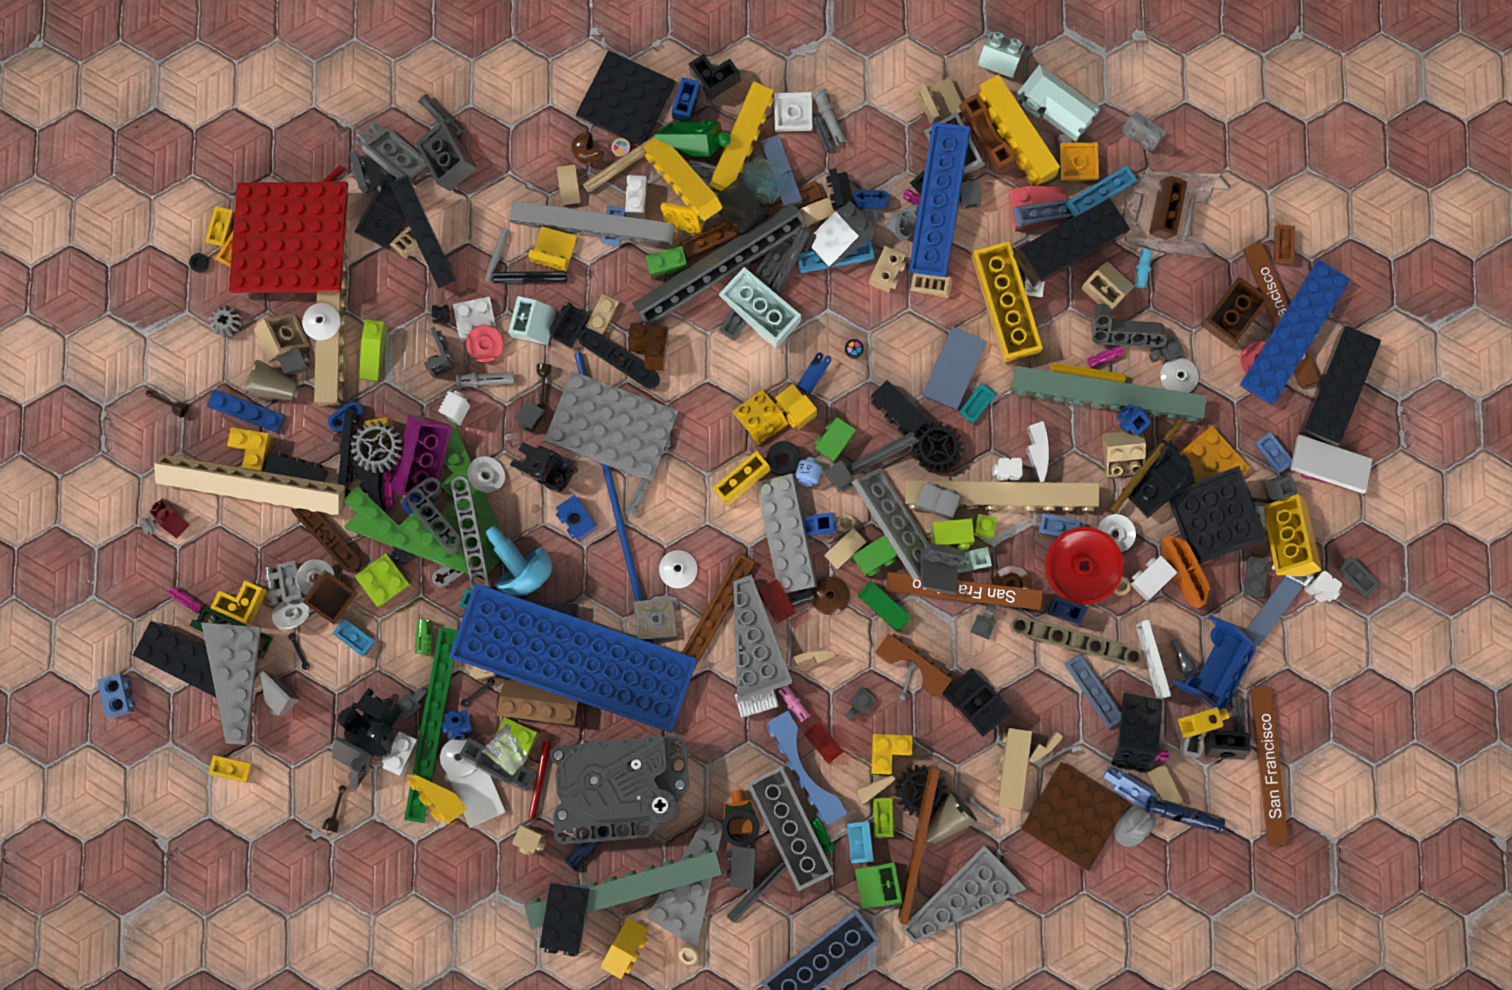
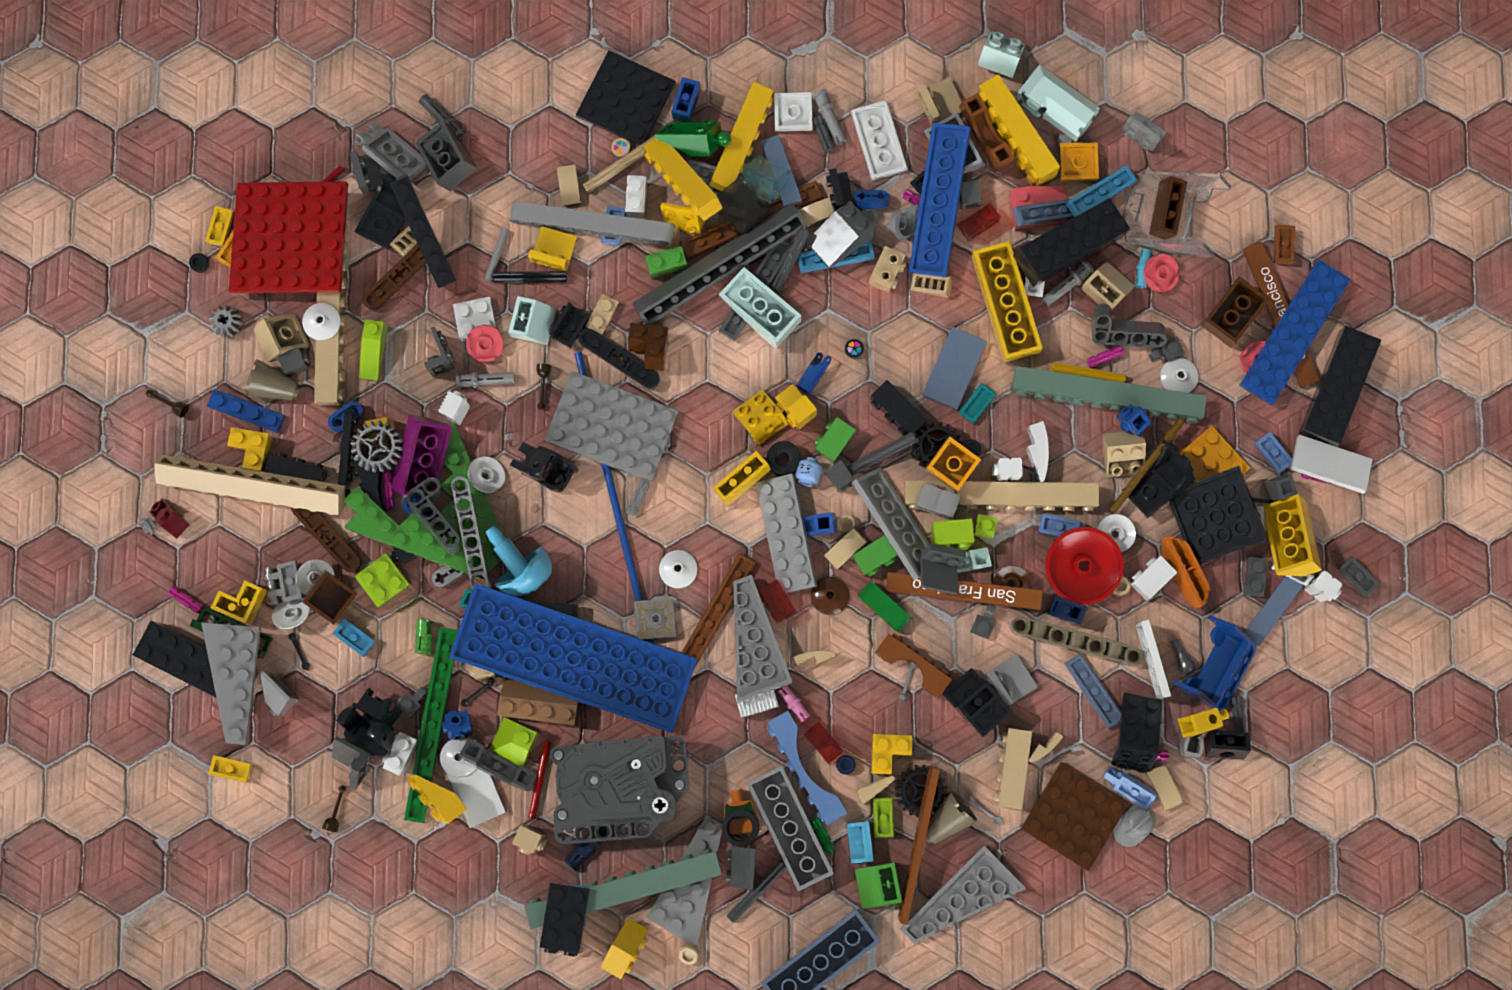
(110, 697): medium blue brick -> none
(386, 288): none -> reddish brown piece
(440, 314): black wheel -> none
(506, 750): clear slope -> none
(530, 416): dark grey brick -> none
(567, 510): blue brick -> none
(582, 148): reddish brown helmet -> none
(714, 80): black brick -> none
(801, 598): black pin -> none
(845, 764): none -> dark blue plate
(861, 702): dark grey plate -> none
(879, 140): none -> white tile
(953, 464): none -> light orange brick
(973, 446): none -> black tile
(979, 222): none -> clear red hinge
(1011, 680): none -> light grey bracket
(1075, 278): none -> light grey pin
(1161, 272): none -> coral tile
(1183, 814): dark blue piece -> none
(1269, 766): dark orange tile -> none

